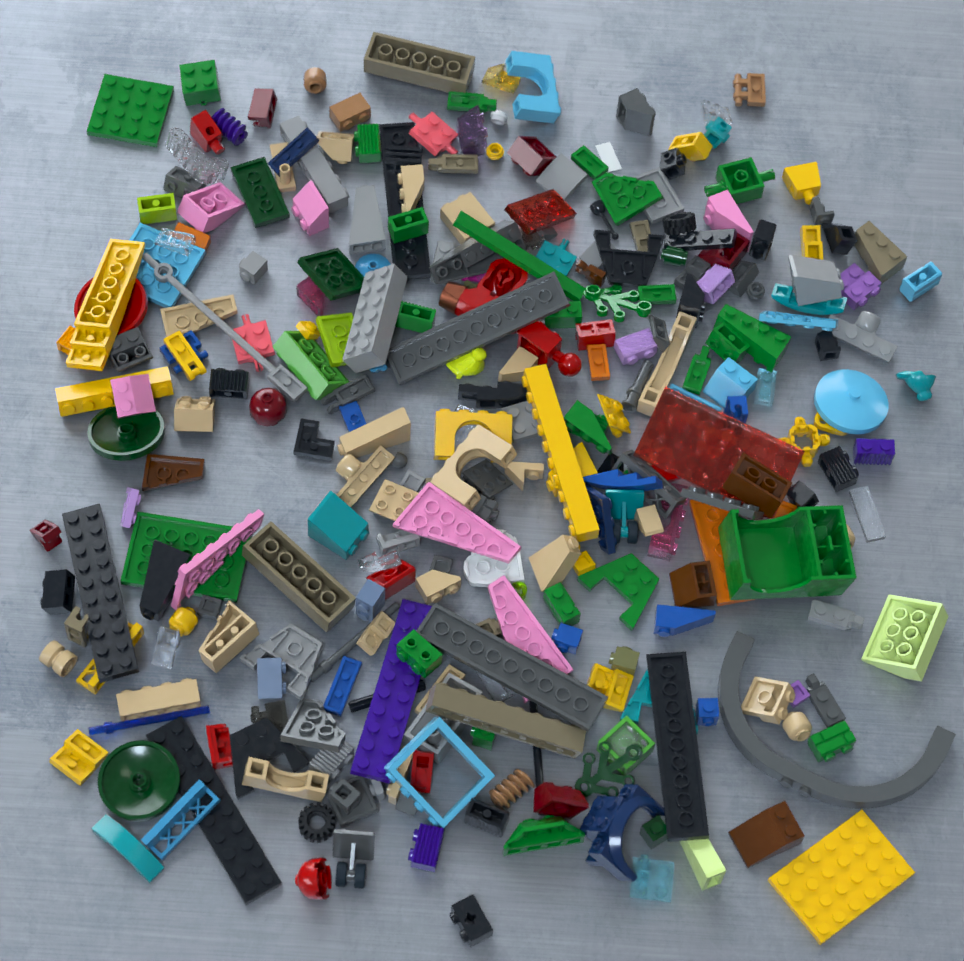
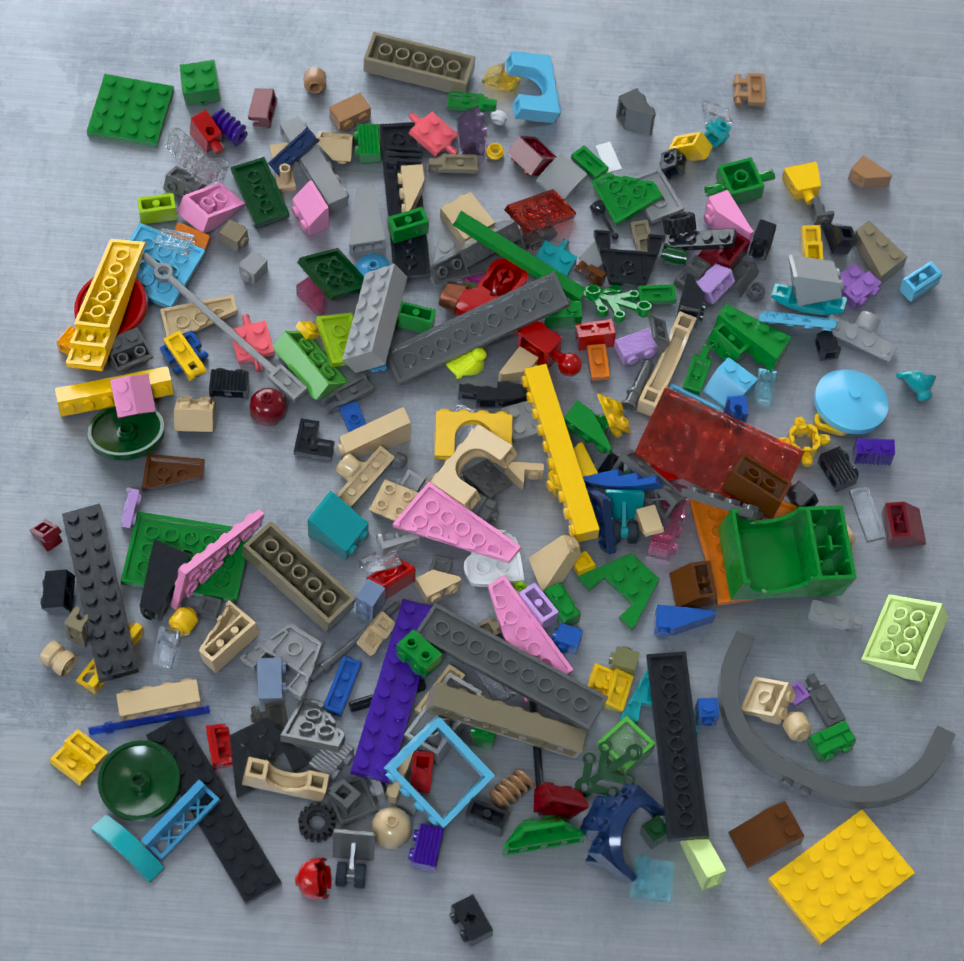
(234, 235): none -> dark tan brick
(391, 827): none -> tan cylinder
(539, 605): none -> lavender brick
(869, 174): none -> medium nougat slope
(902, 524): none -> dark red slope

